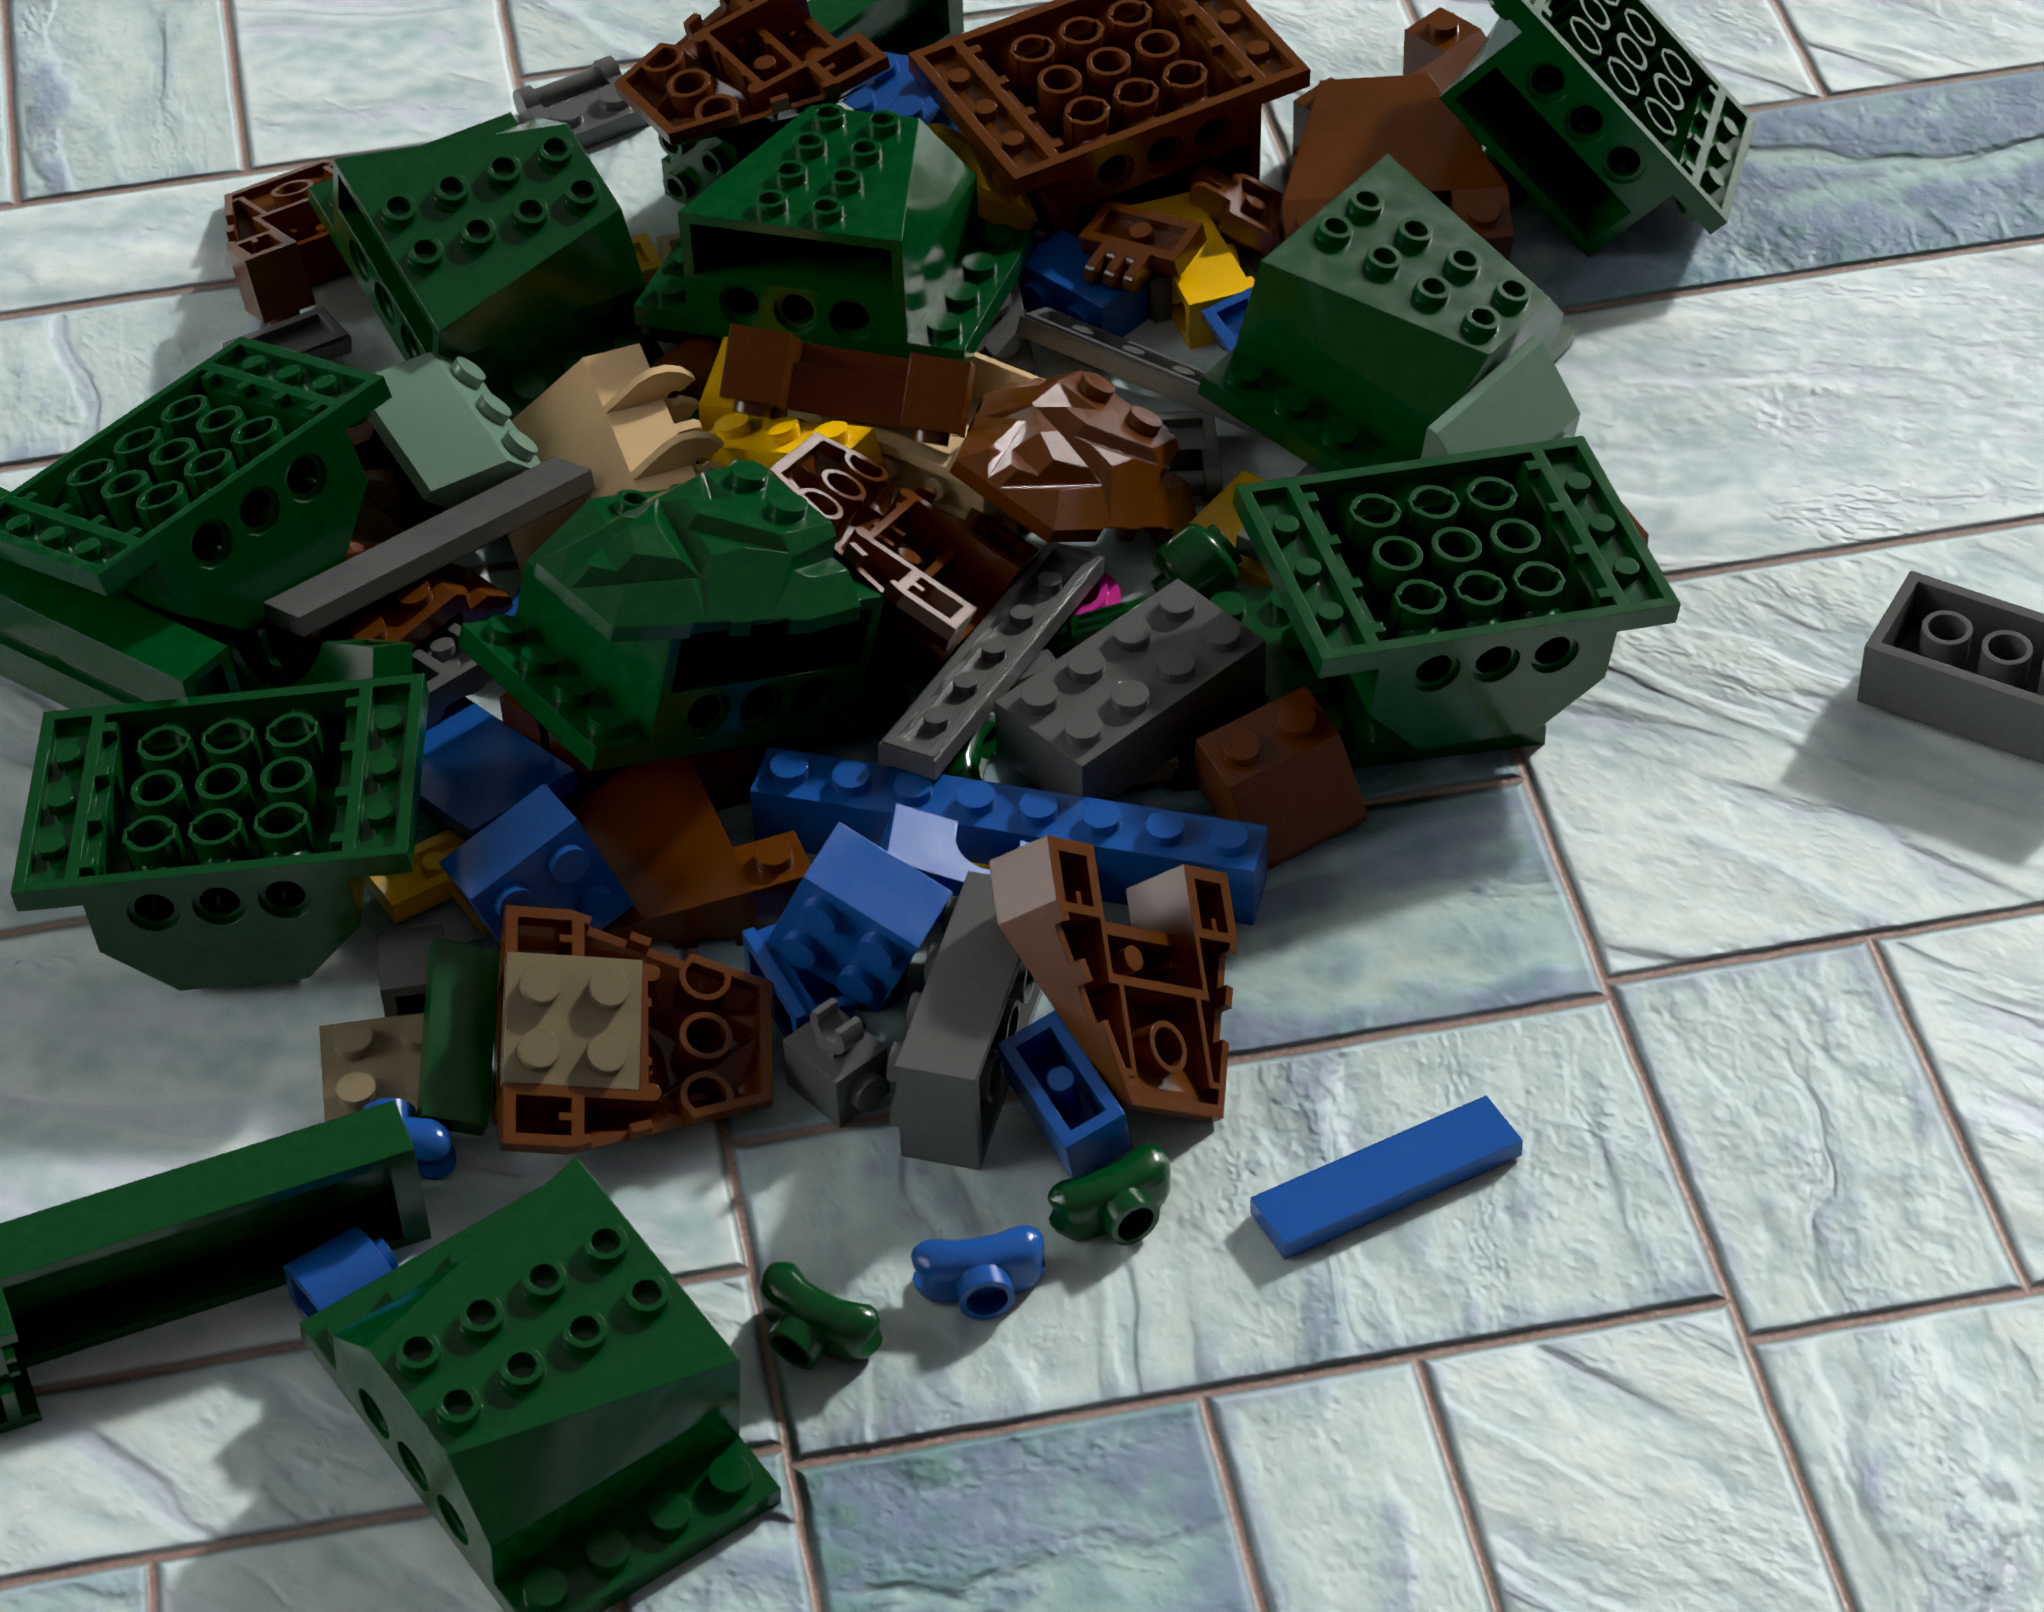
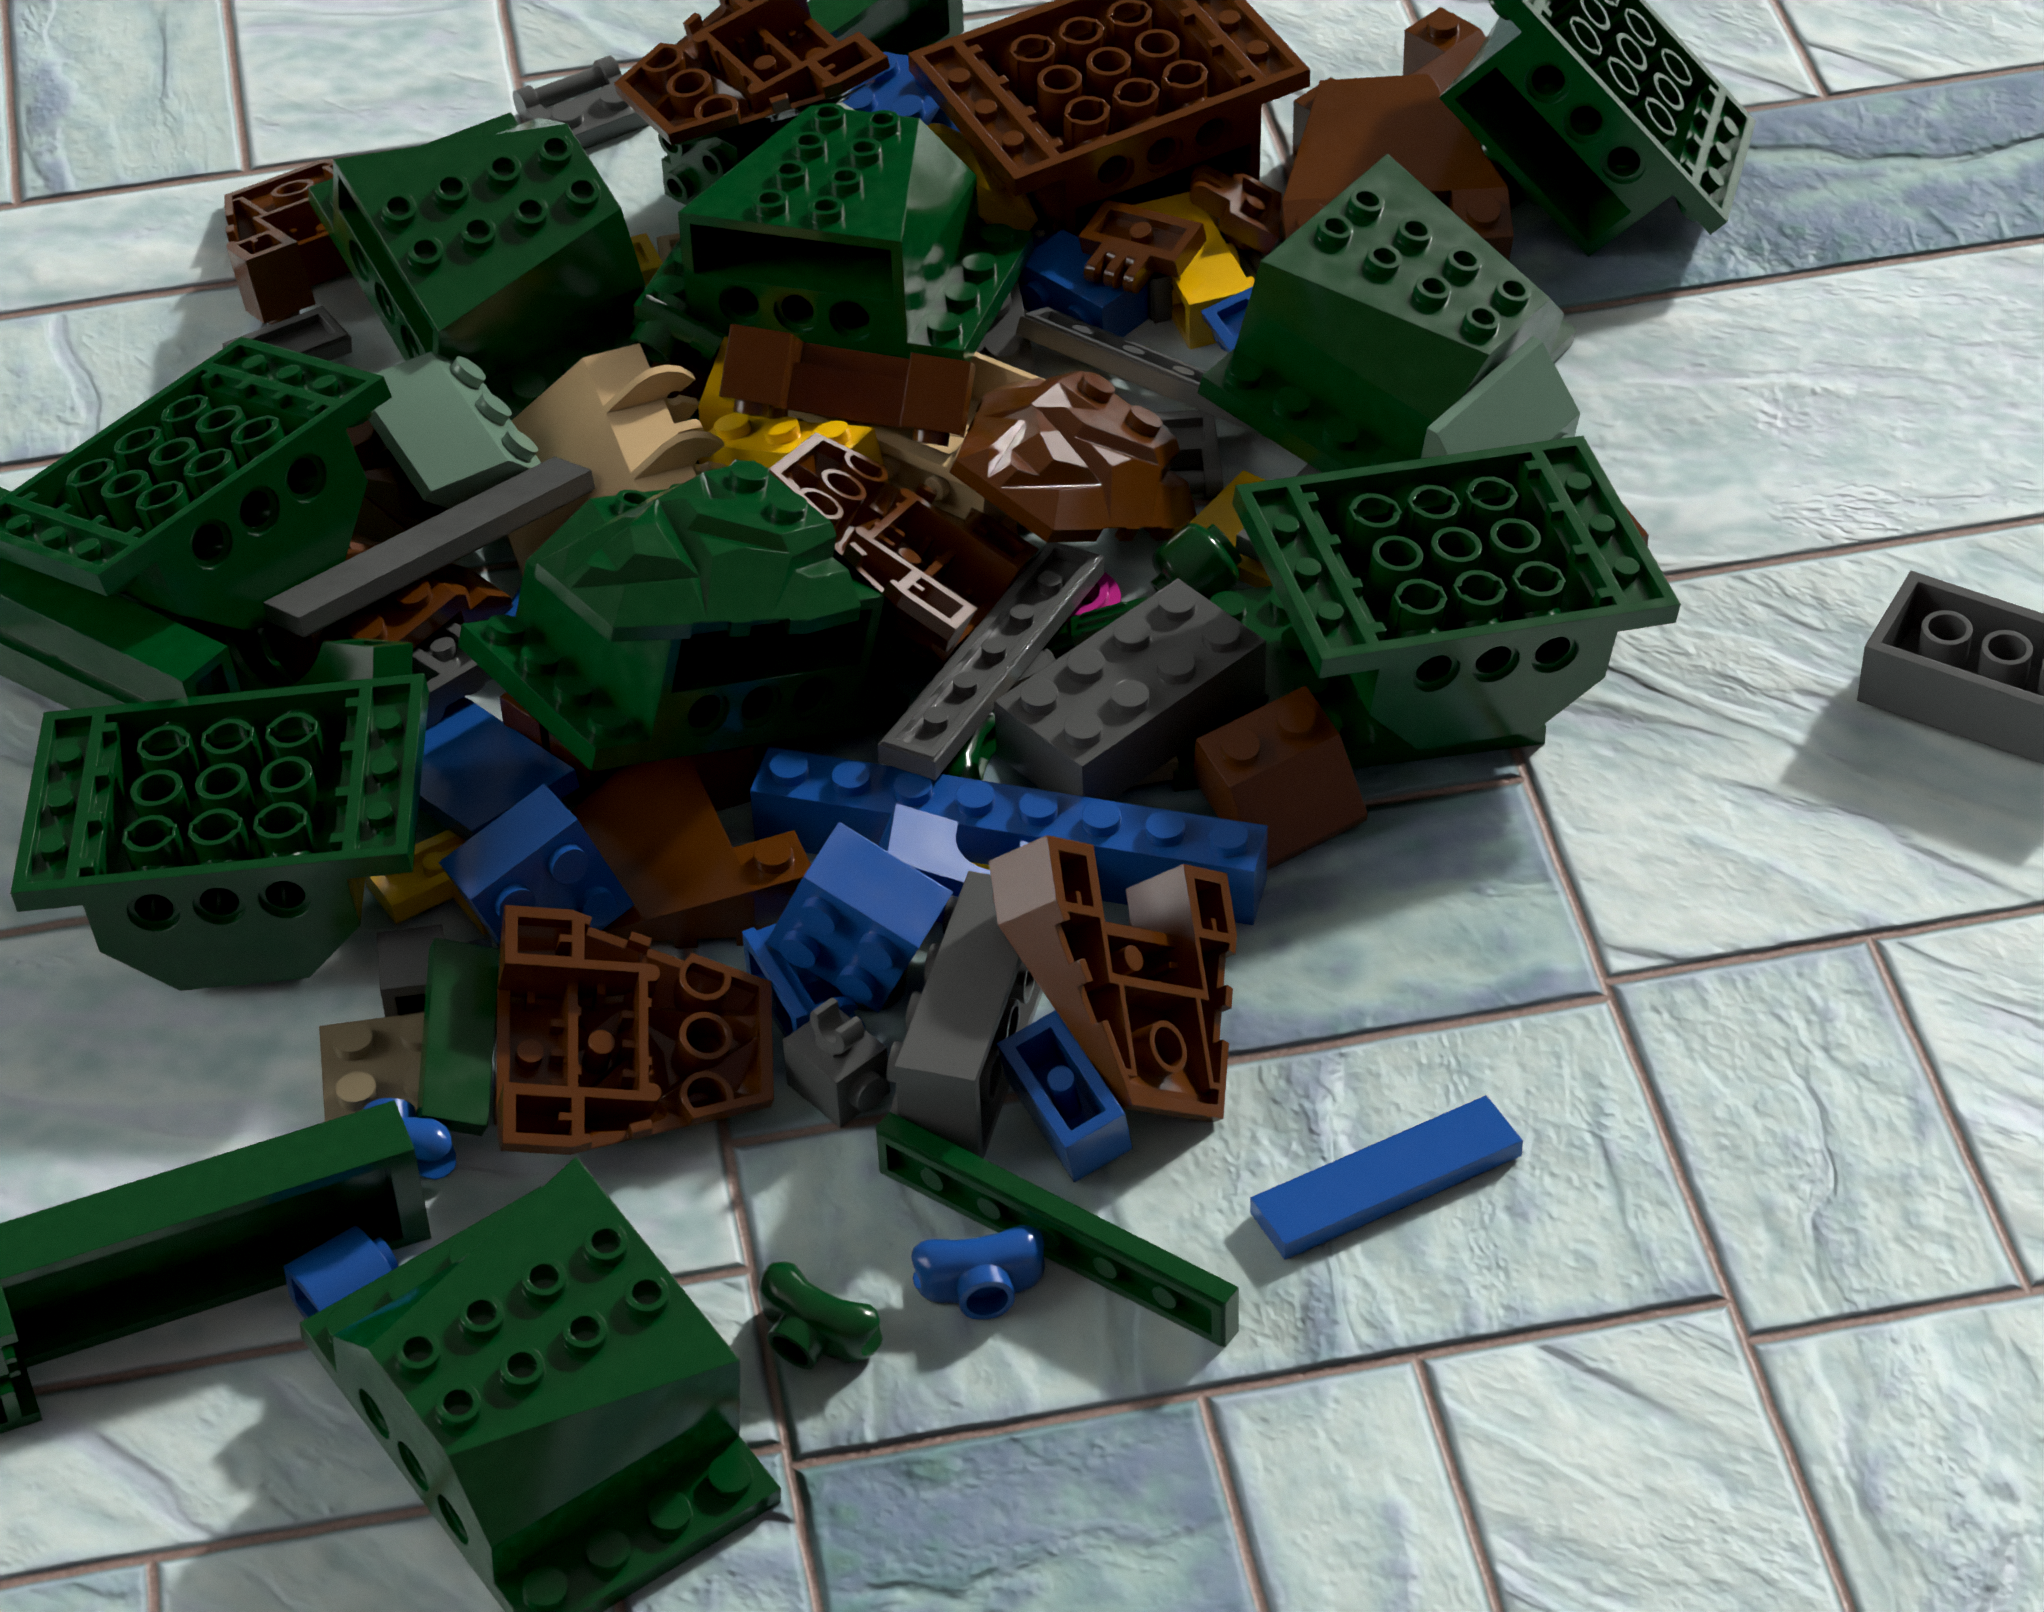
(571, 1021): dark tan plate -> none
(666, 327): none -> dark green plate
(1070, 1234): none -> dark green tile
(1114, 1199): dark green piece -> none

